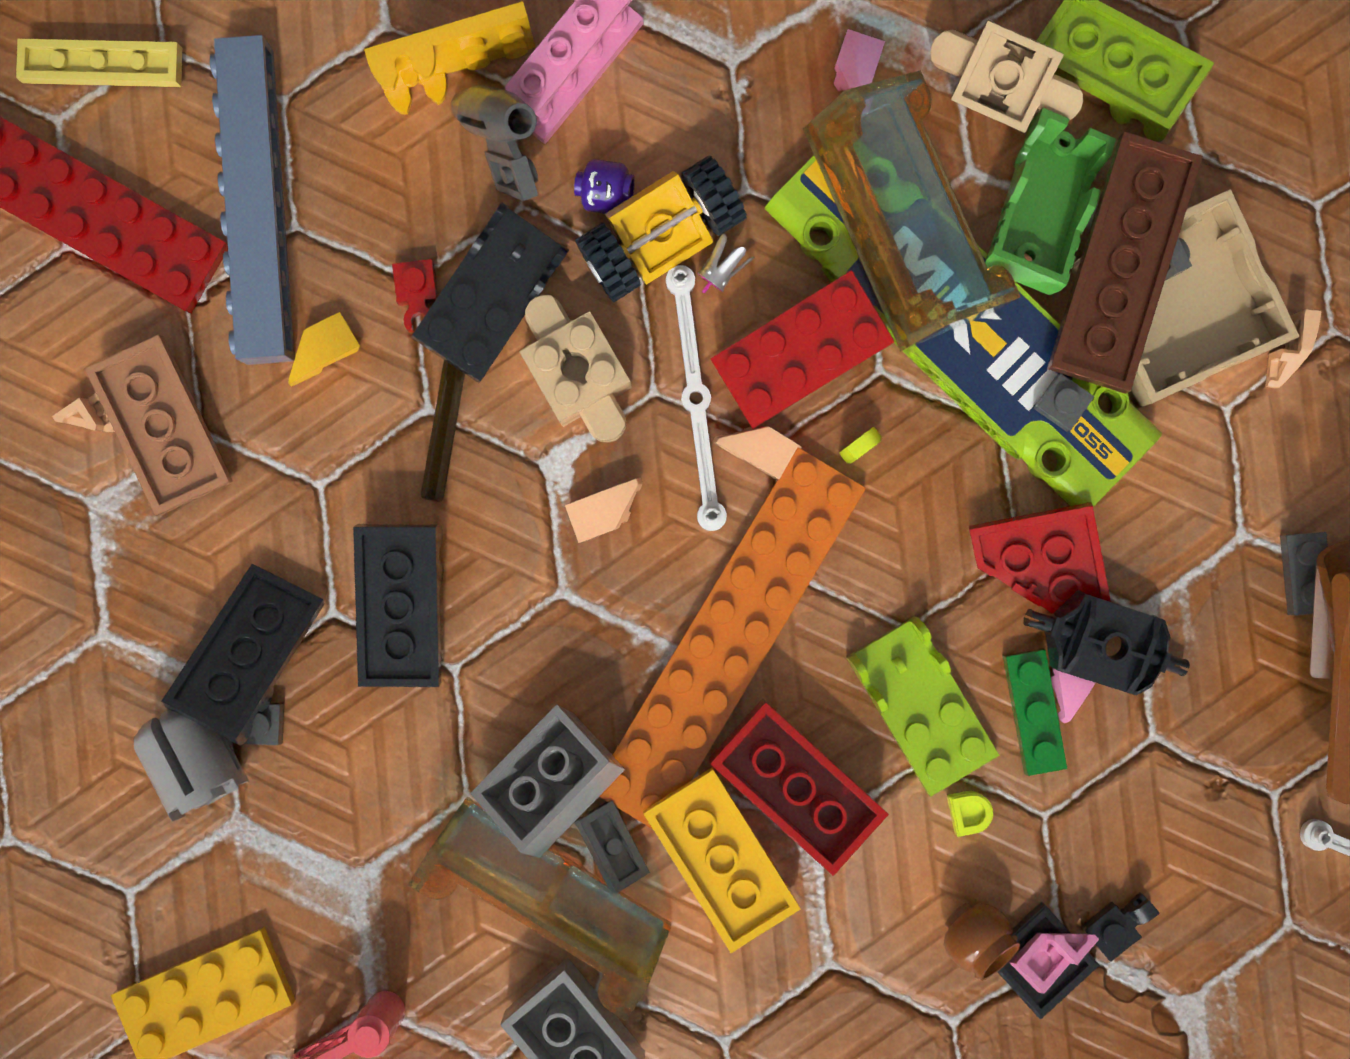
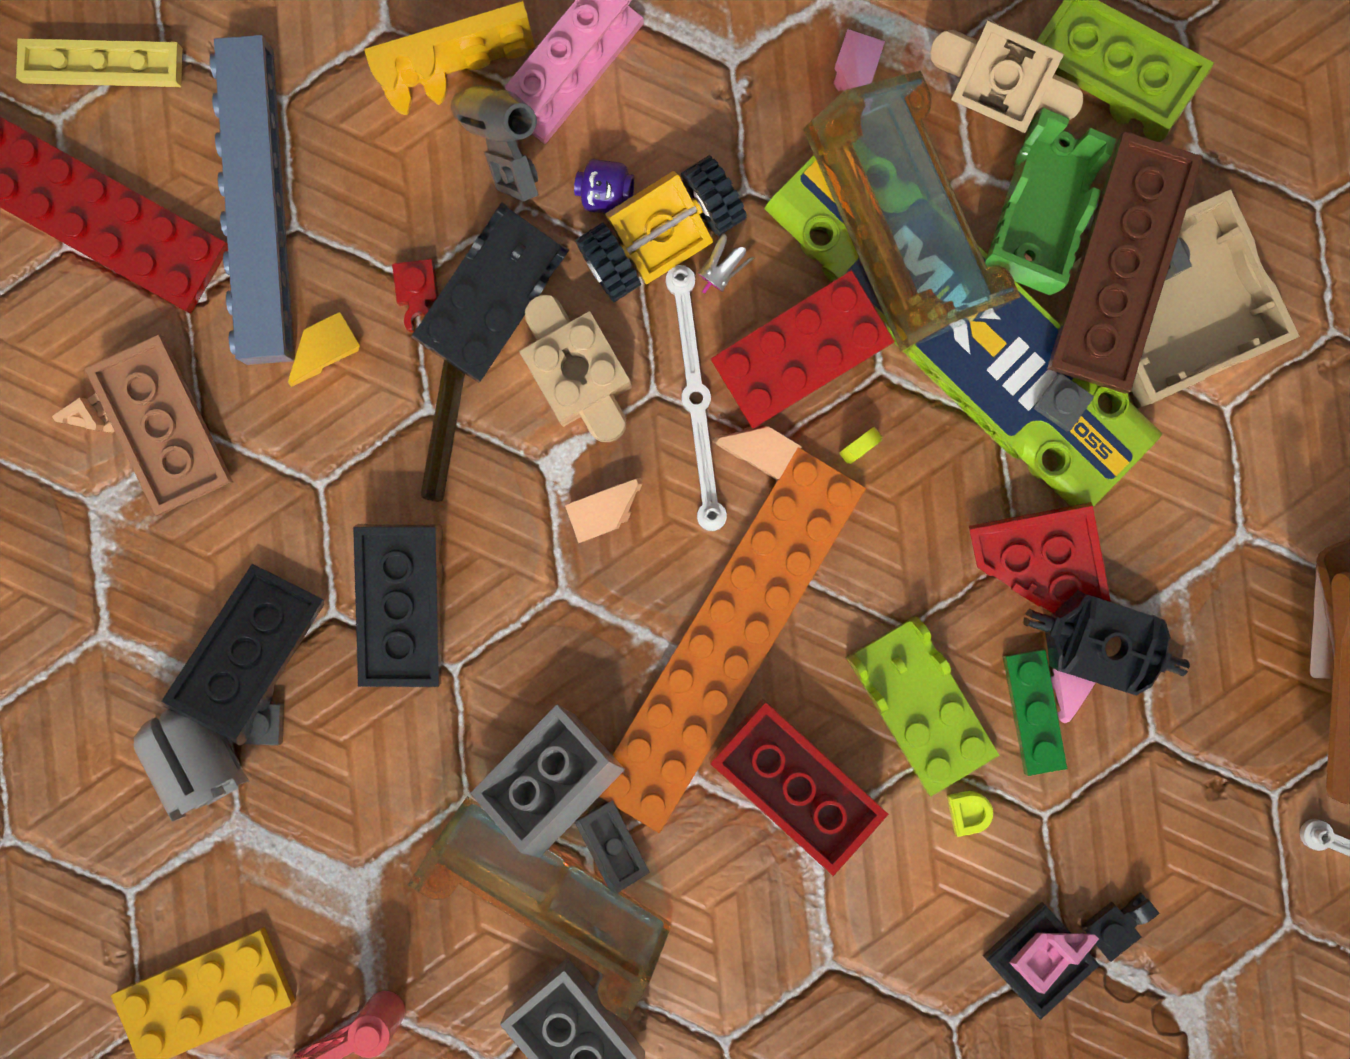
(721, 860): yellow hinge -> none
(980, 939): dark orange piece -> none
(1286, 361): light nougat slope -> none
(1299, 568): dark grey plate -> none

